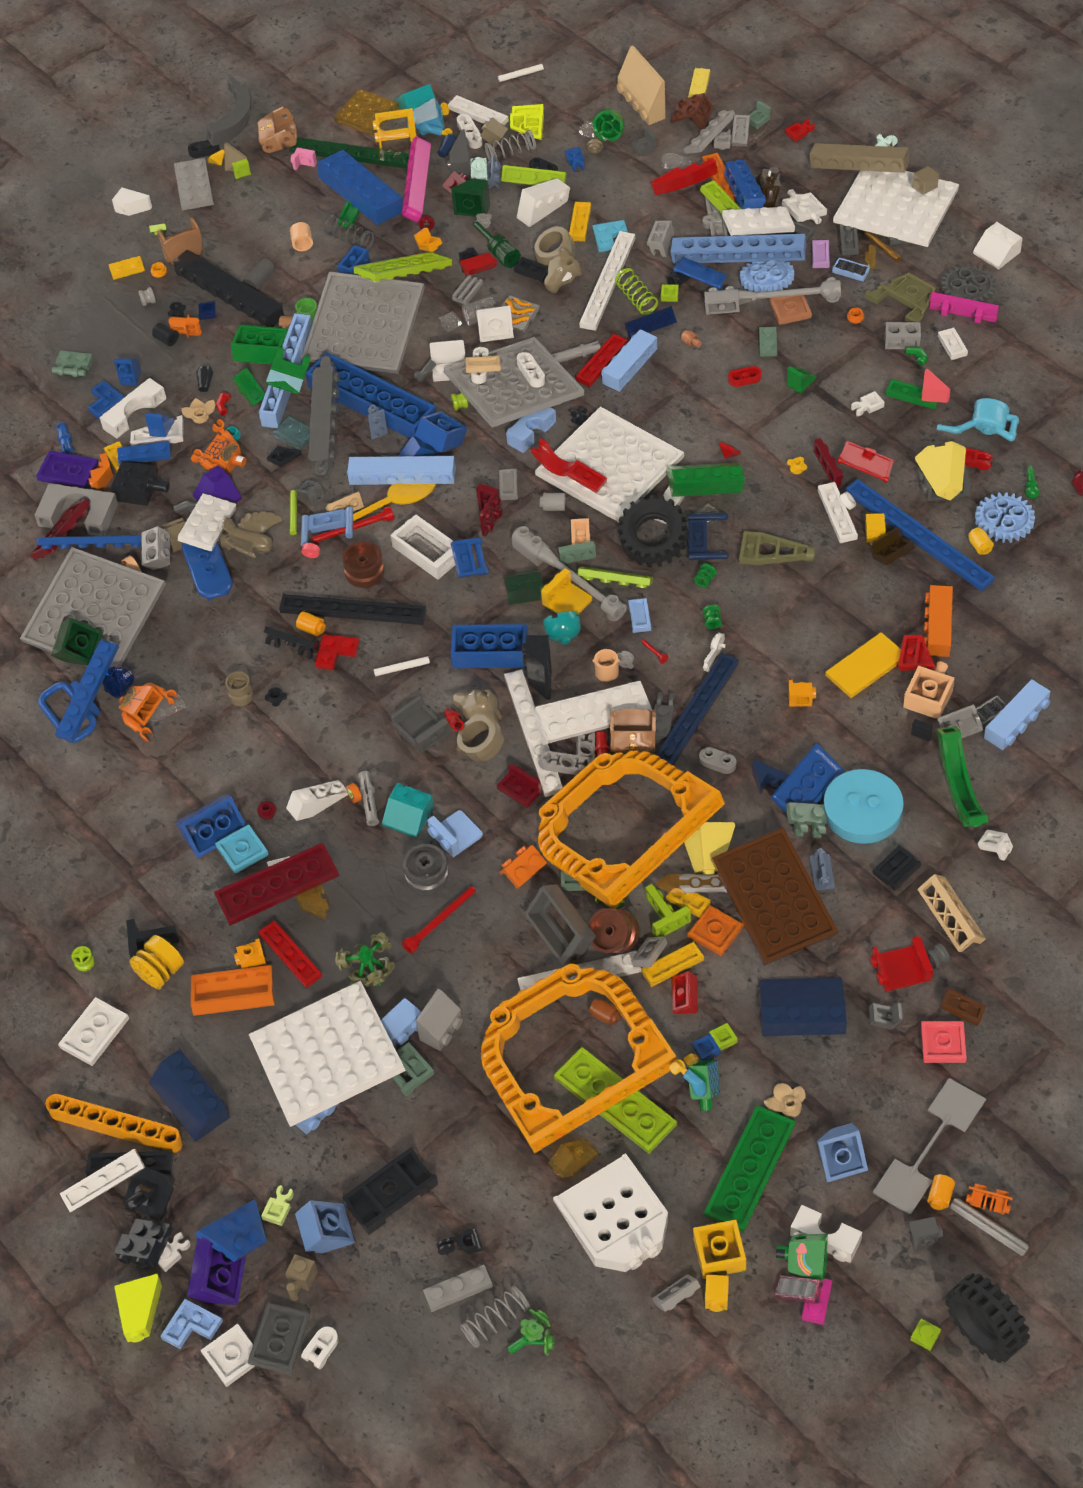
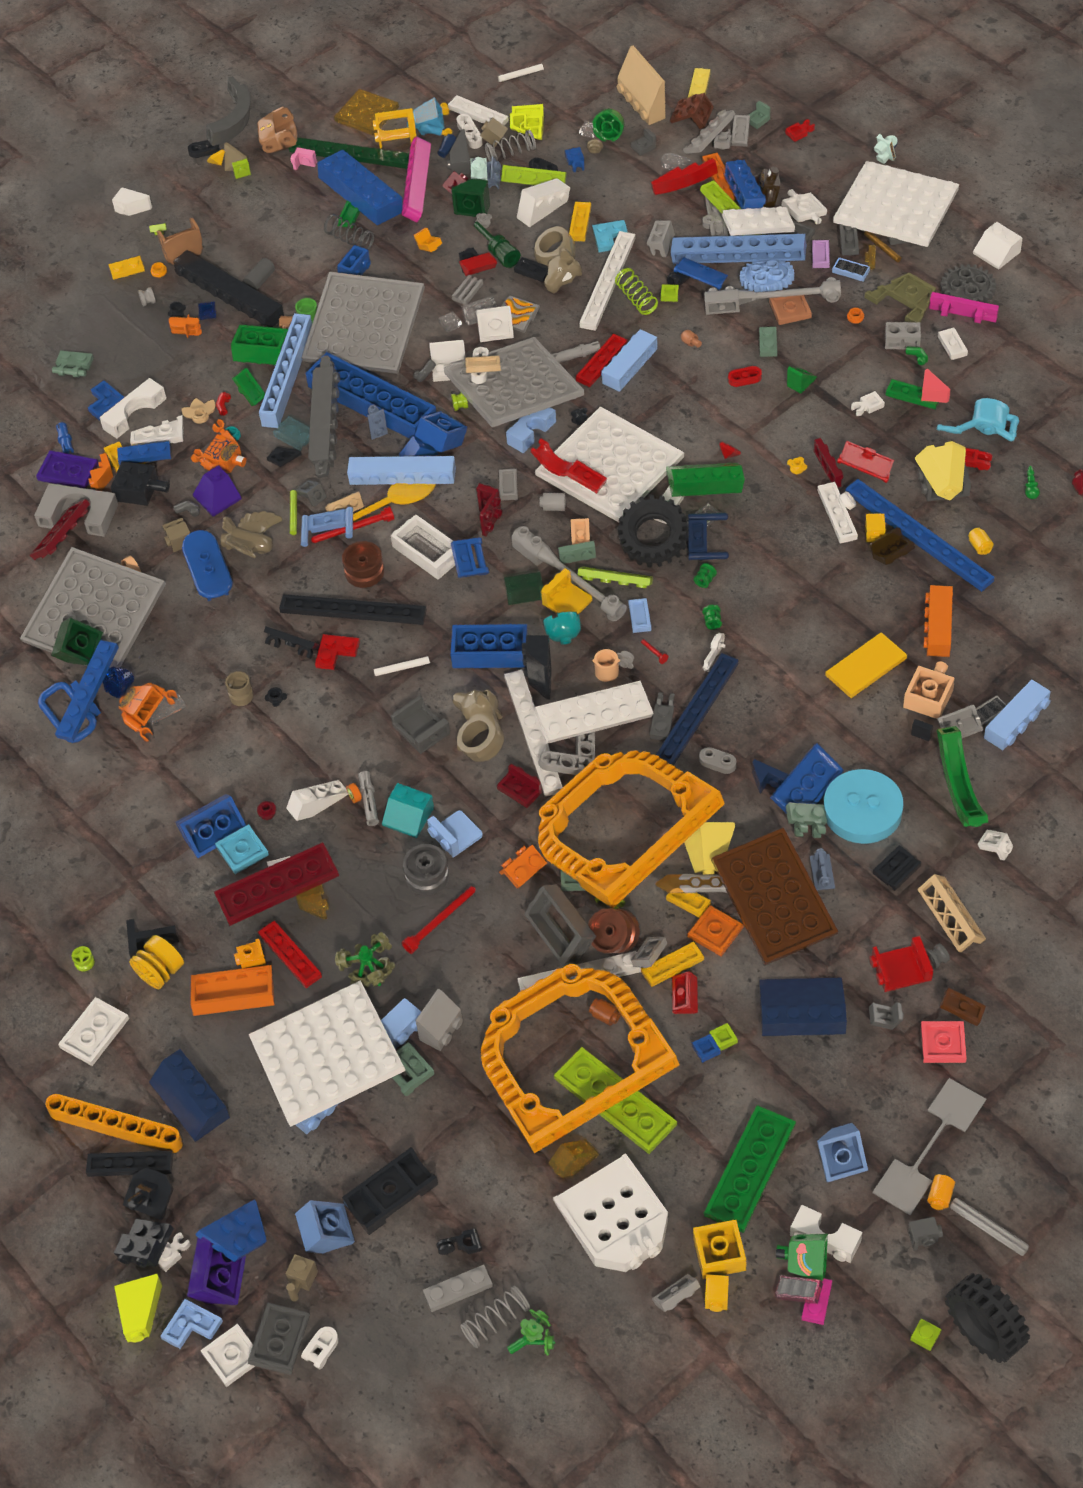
(83, 542): blue plate -> none
(102, 1180): white plate -> none
(128, 371): blue slope -> none
(155, 548): light grey brick -> none
(158, 424): blue slope -> none
(165, 334): black brick -> none
(193, 184): light grey plate -> none
(204, 378): black cone -> none
(205, 522): white plate -> none
(278, 1208): yellowish green plate -> none
(286, 374): green flag -> none
(301, 236): light nougat piece -> none
(310, 550): coral tile -> none
(310, 623): light orange brick -> none
(402, 266): lime plate -> none
(415, 97): teal slope -> none
(426, 219): dark red plate -> none
(454, 719): red pin -> none
(535, 377): white beam -> none
(601, 743): red pin -> none
(632, 730): medium nougat piece -> none
(651, 321): clear blue plate -> none
(669, 920): lime bracket -> none
(702, 1078): torso -> none
(751, 547): olive plate -> none
(786, 1100): tan plate -> none
(801, 694): light orange brick -> none
(859, 157): dark tan brick -> none
(914, 654): red wing -> none
(925, 180): dark tan brick -> none
(1001, 1198): orange hinge -> none
(1014, 522): light blue gear -> none

